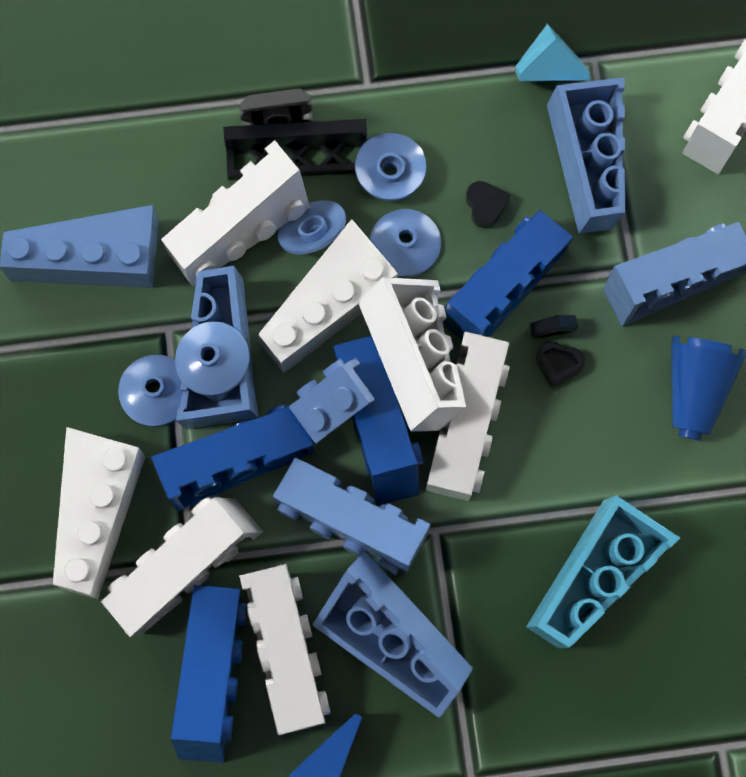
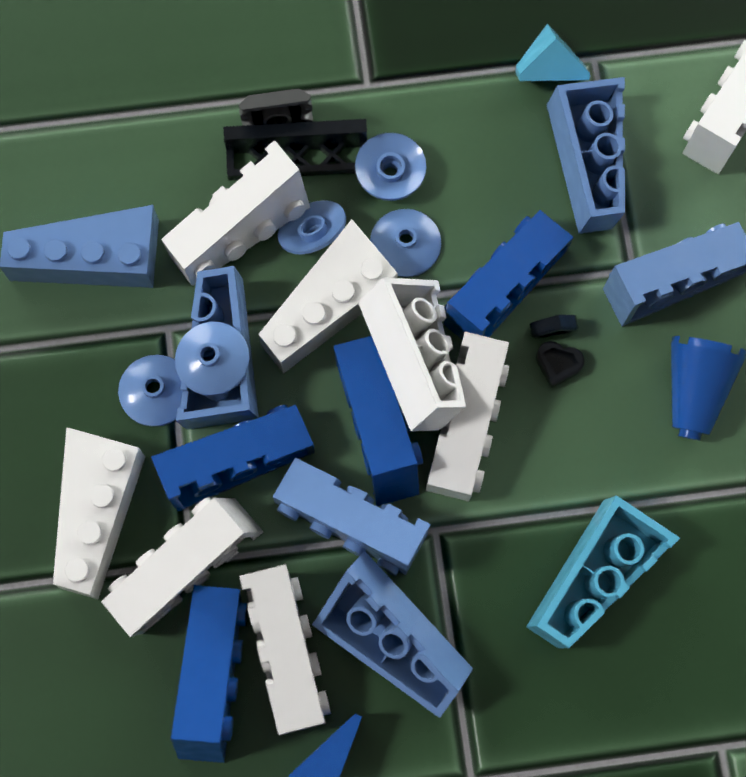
(332, 401): medium blue bracket -> none
(486, 203): black tile -> none

